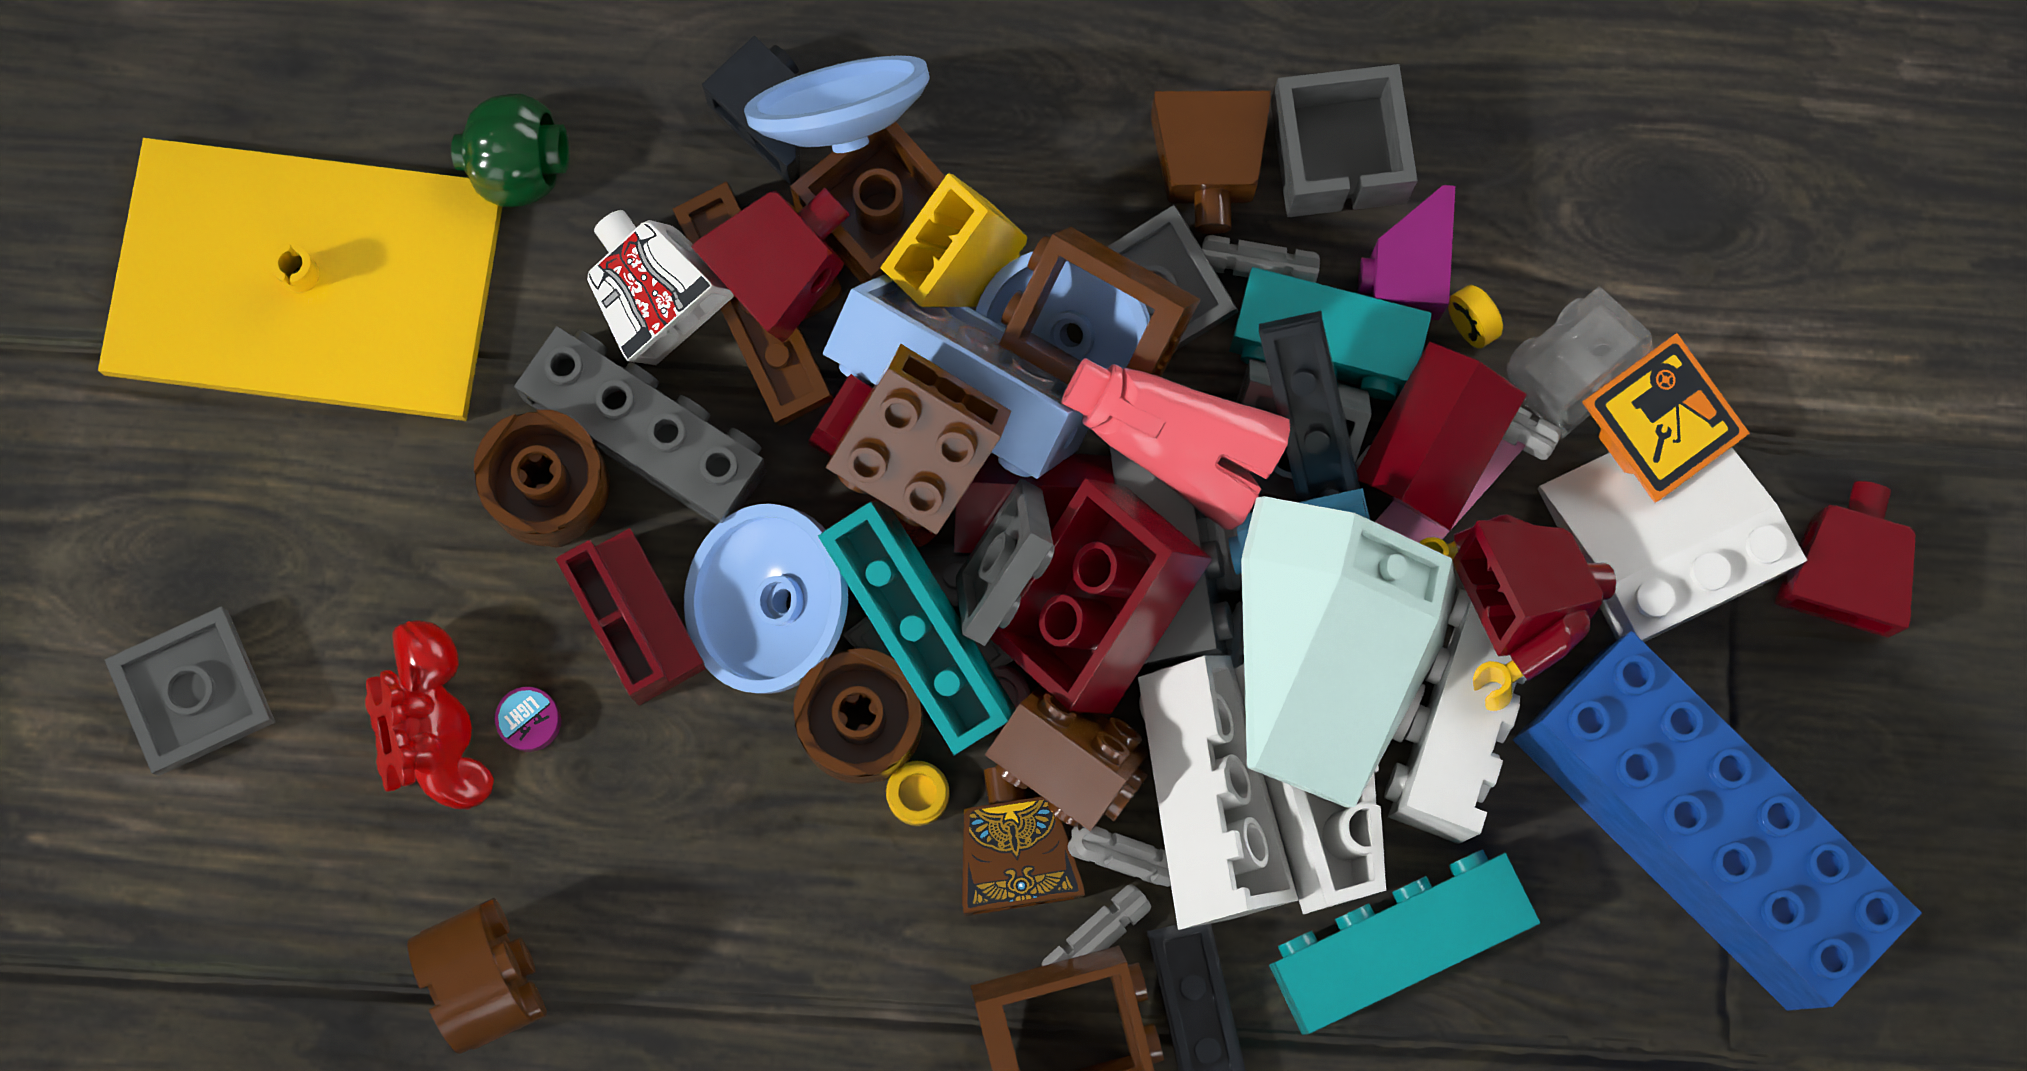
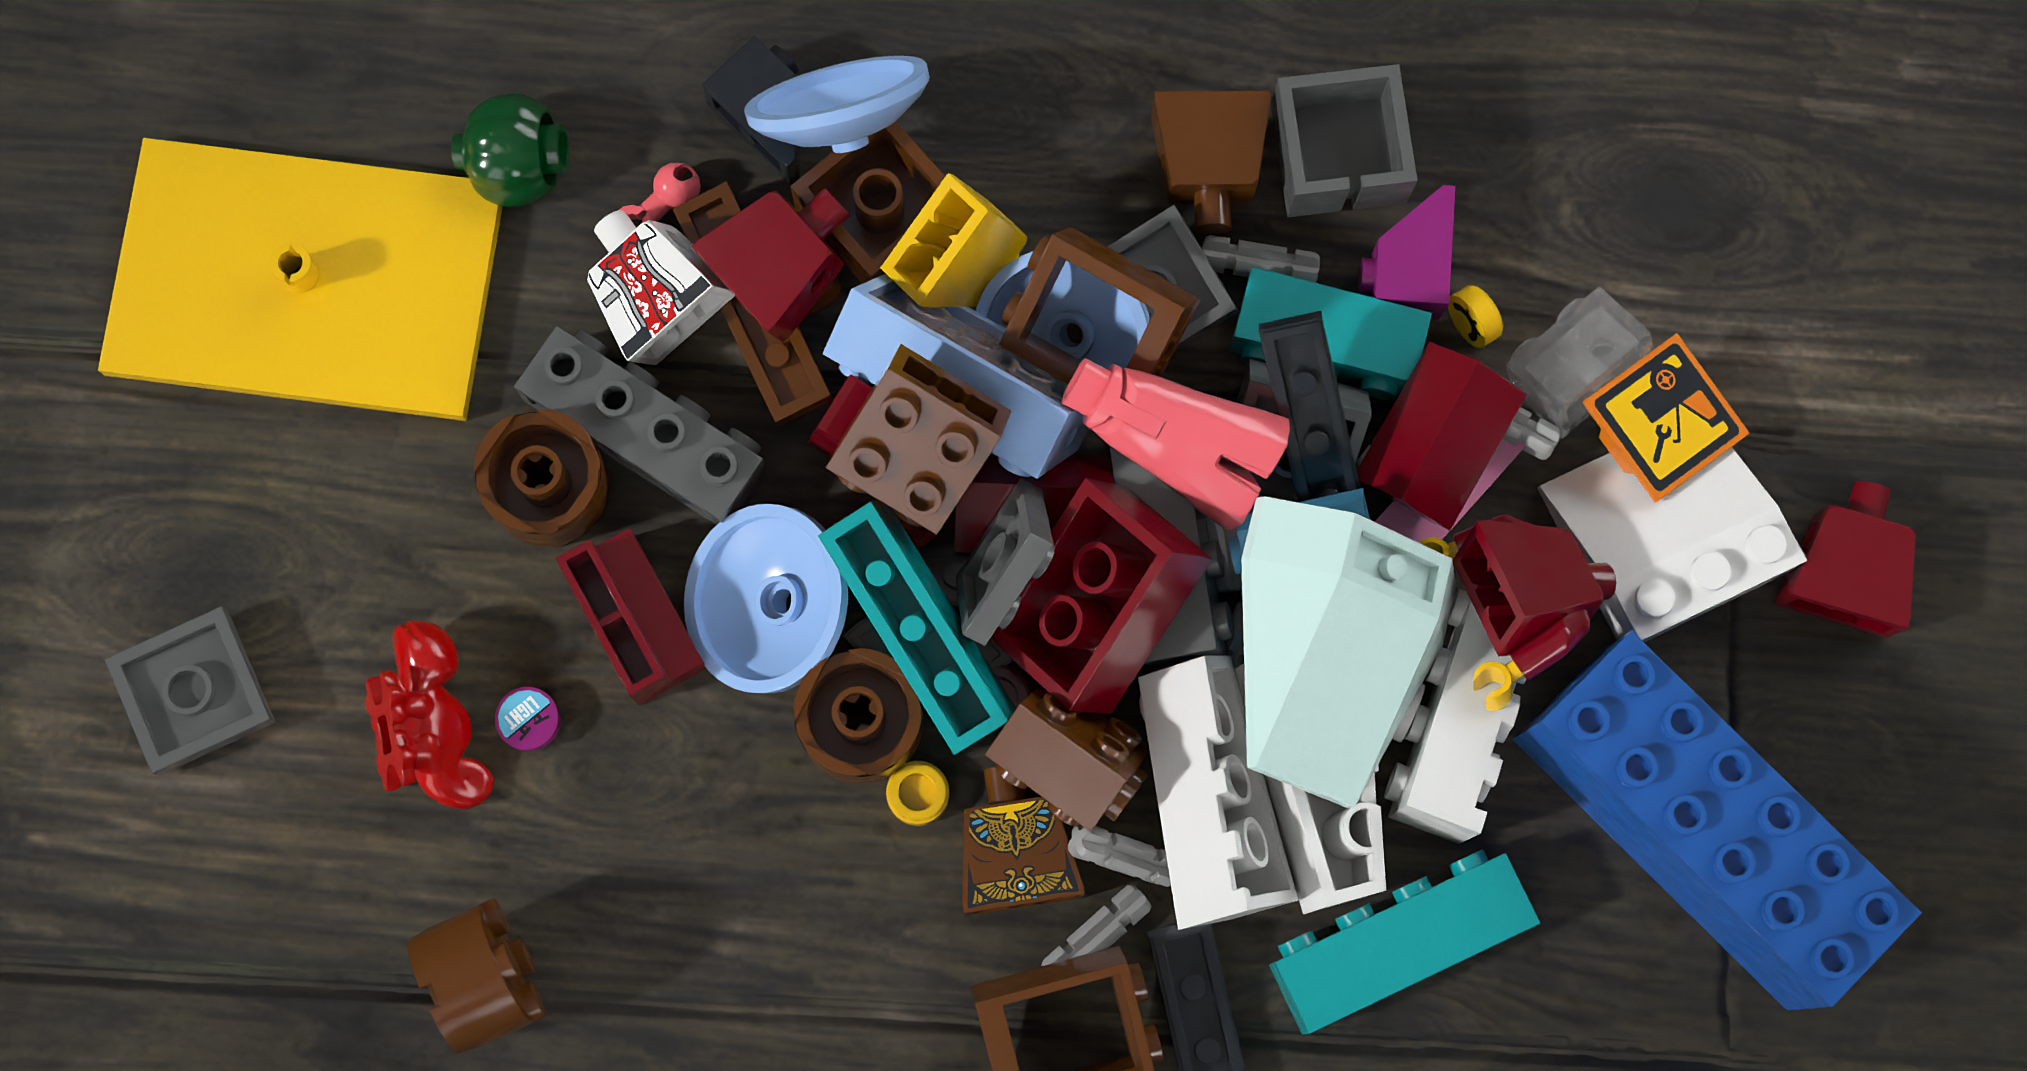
(667, 194): none -> coral arm

